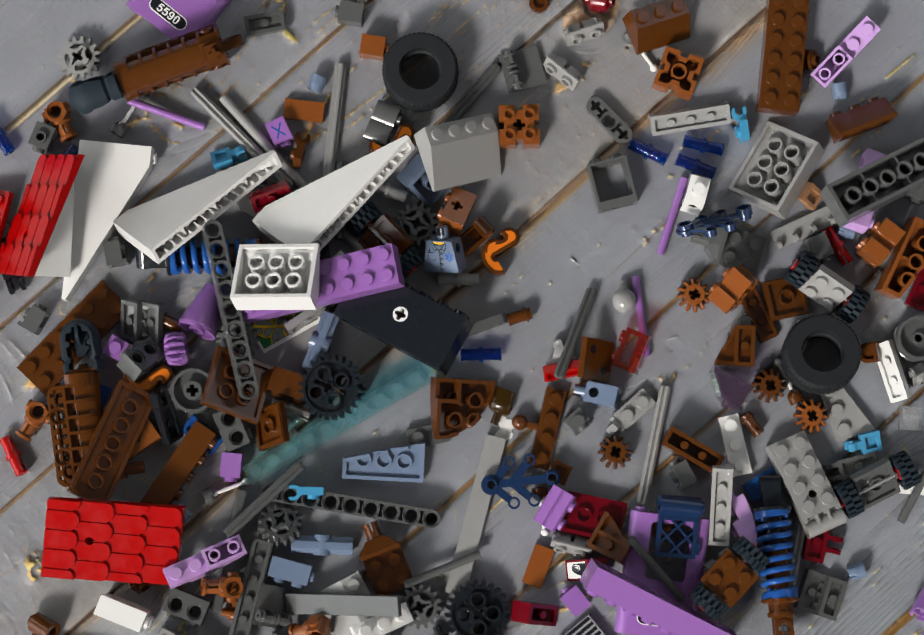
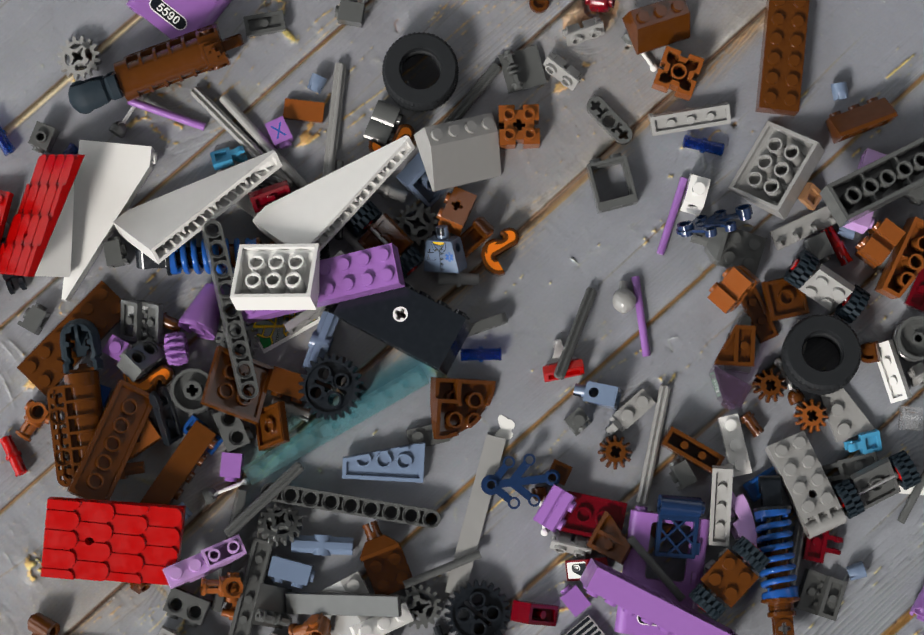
(60, 121): dark orange connector -> none
(124, 612): white brick -> none
(299, 152): reddish brown plate -> none
(312, 492): dark azure plate -> none
(373, 47): dark orange brick -> none
(501, 404): dark brown piece -> none
(519, 316): reddish brown pin -> none
(538, 566): dark orange tile -> none
(545, 428): reddish brown plate -> none
(595, 359): reddish brown tile -> none
(637, 354): clear red window -> none
(648, 151): clear blue pin -> none
(689, 289): dark orange gear -> none
(695, 166): clear blue pin -> none
(742, 129): dark azure plate -> none
(811, 60): reddish brown plate -> none
(845, 52): lavender slope -> none

